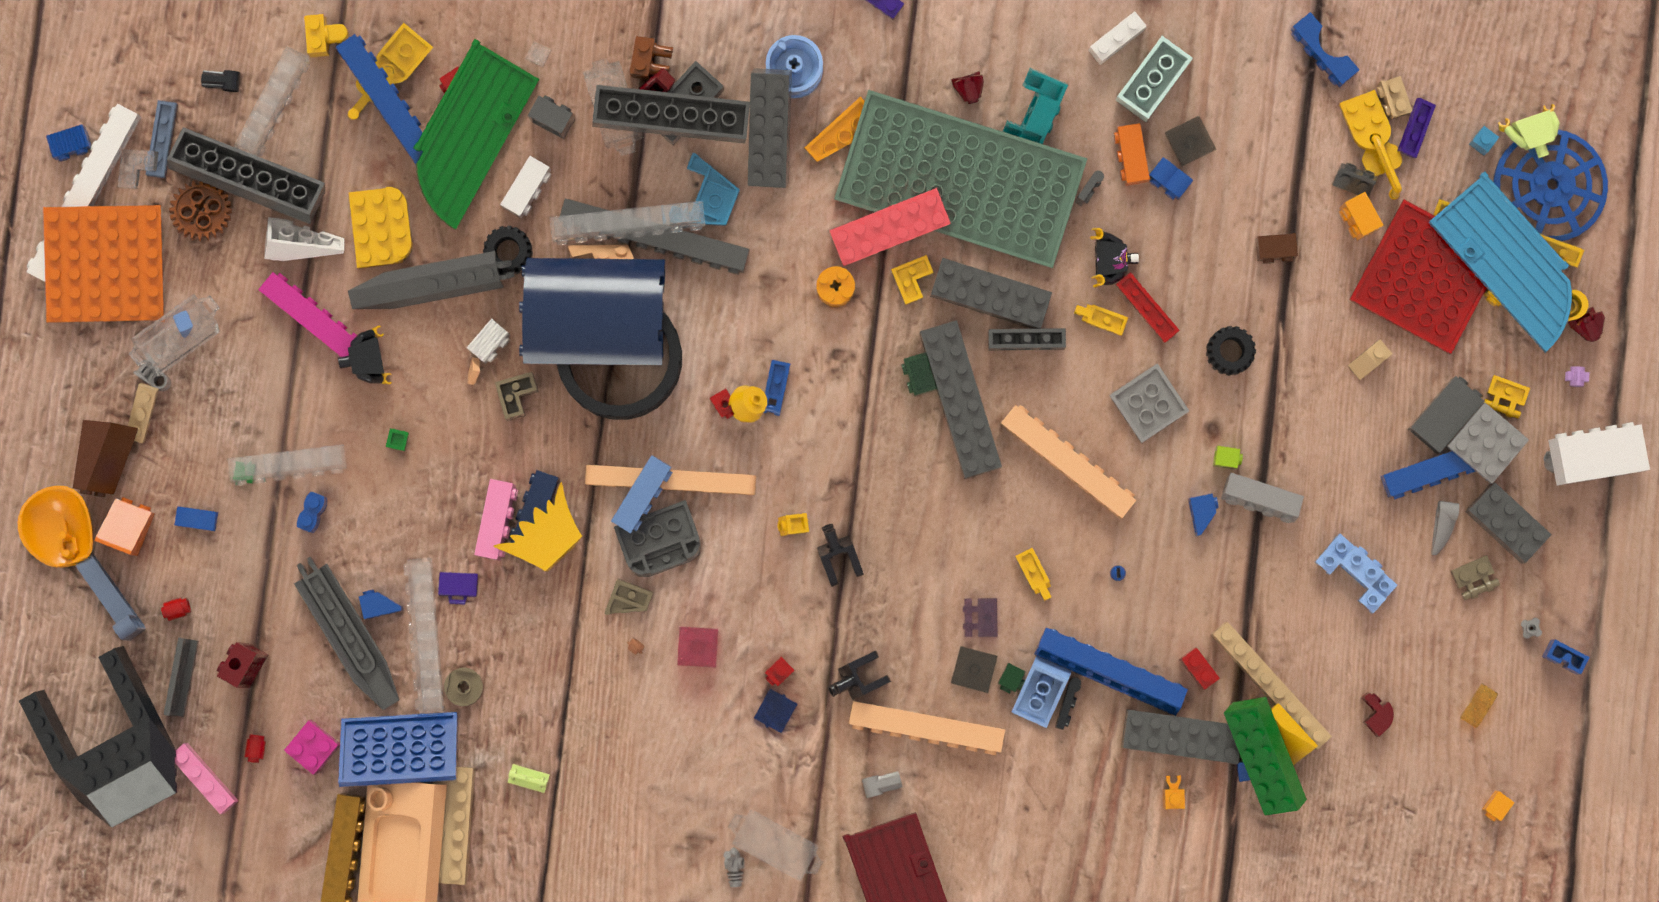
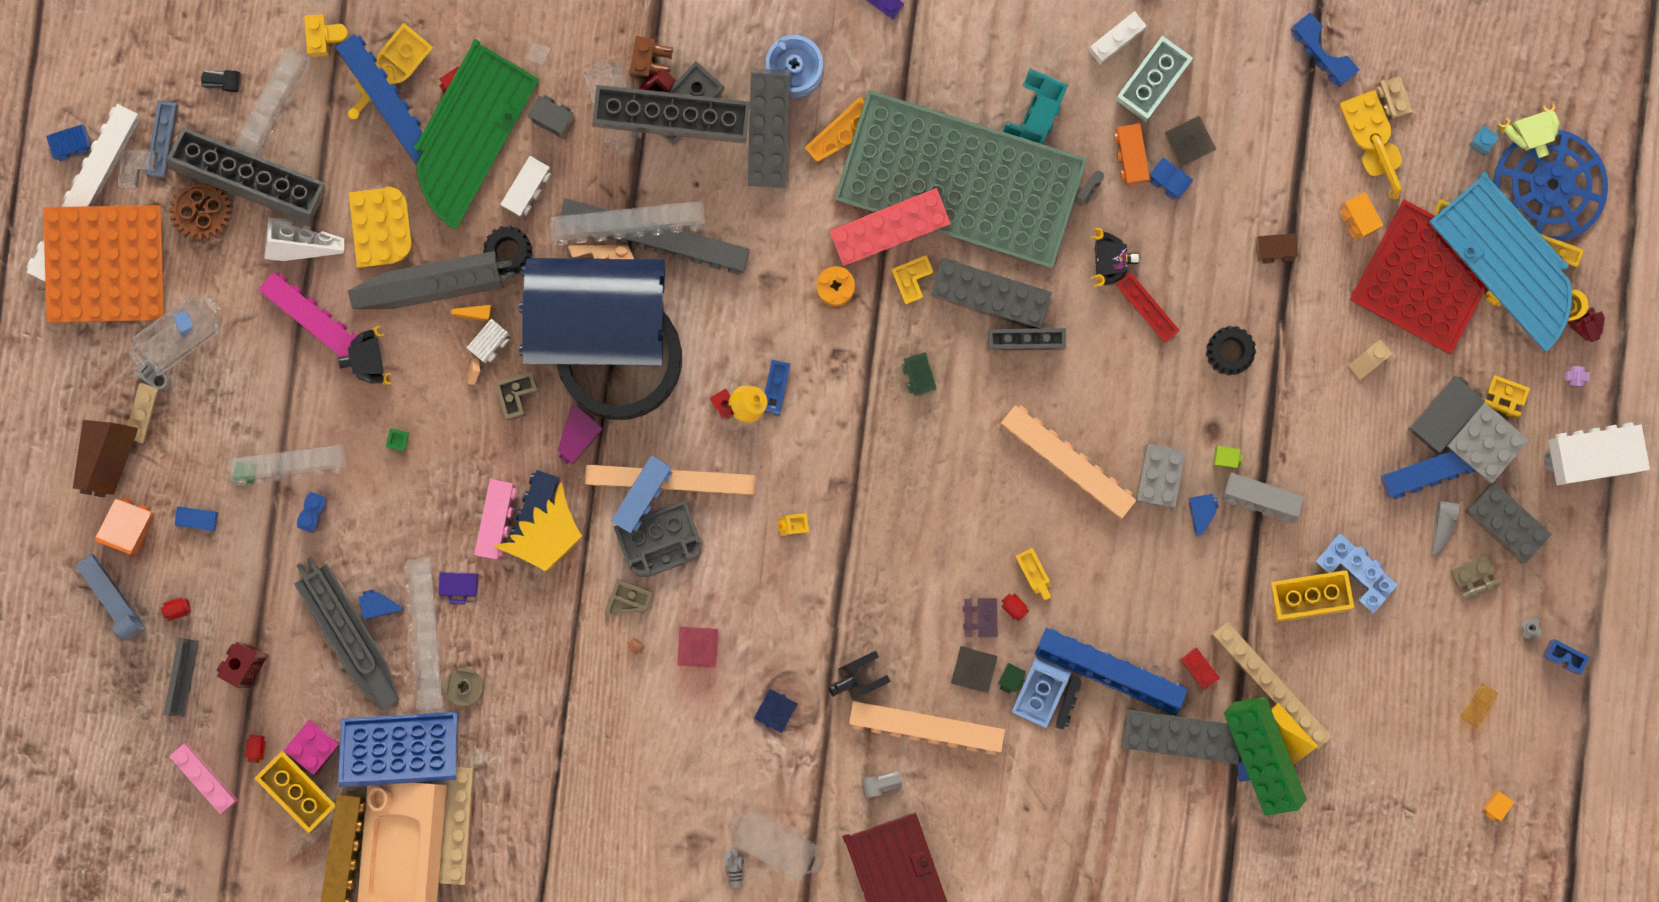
(56, 527): light orange piece -> none
(123, 772): black wedge -> none
(295, 792): none -> yellow slope
(480, 313): none -> light orange slope
(528, 778): yellowish green hinge -> none
(577, 435): none -> magenta slope
(715, 192): dark azure wing -> none
(778, 672): red bracket -> none
(836, 546): black piece -> none
(960, 399): dark grey brick -> none
(969, 87): dark red brick -> none
(1014, 606): none -> red brick
(1102, 318): yellow hinge -> none
(1113, 573): blue hinge -> none
(1149, 403): light grey plate -> none
(1160, 476): none -> light grey brick
(1173, 797): light orange brick -> none
(1311, 596): none -> yellow slope
(1354, 180): dark grey bracket -> none
(1382, 716): dark red brick -> none
(1416, 128): dark purple plate -> none

